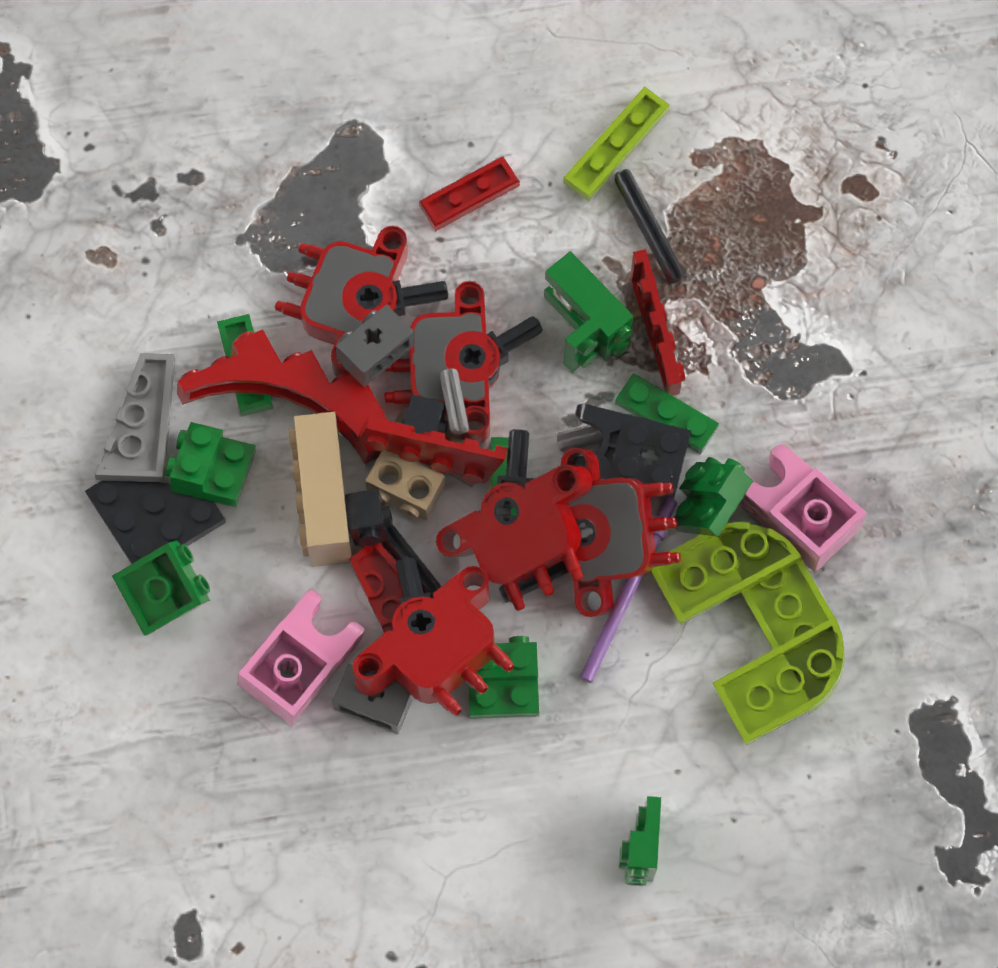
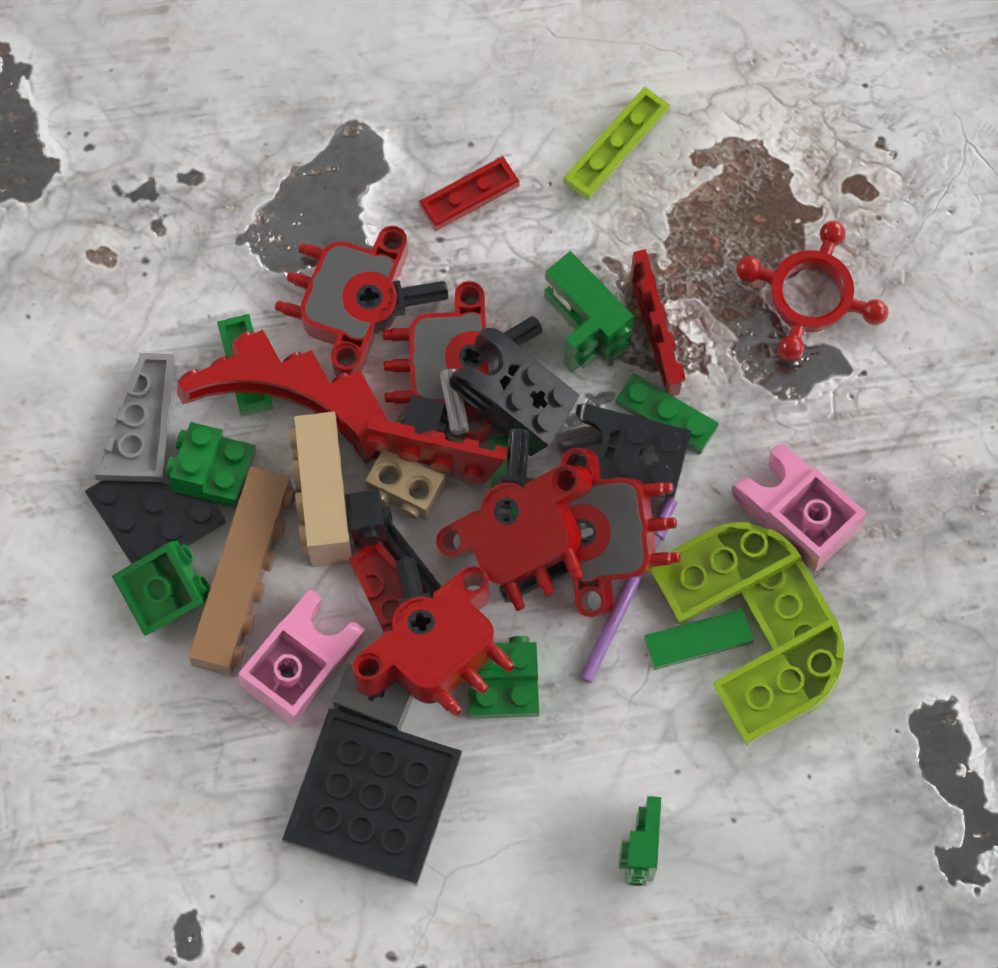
(241, 571): none -> medium nougat brick
(370, 360): dark grey brick -> none
(372, 797): none -> black plate
(516, 391): none -> black brick
(649, 226): black axle -> none
(698, 639): none -> green tile
(712, 496): green plate -> none
(831, 234): none -> red piece

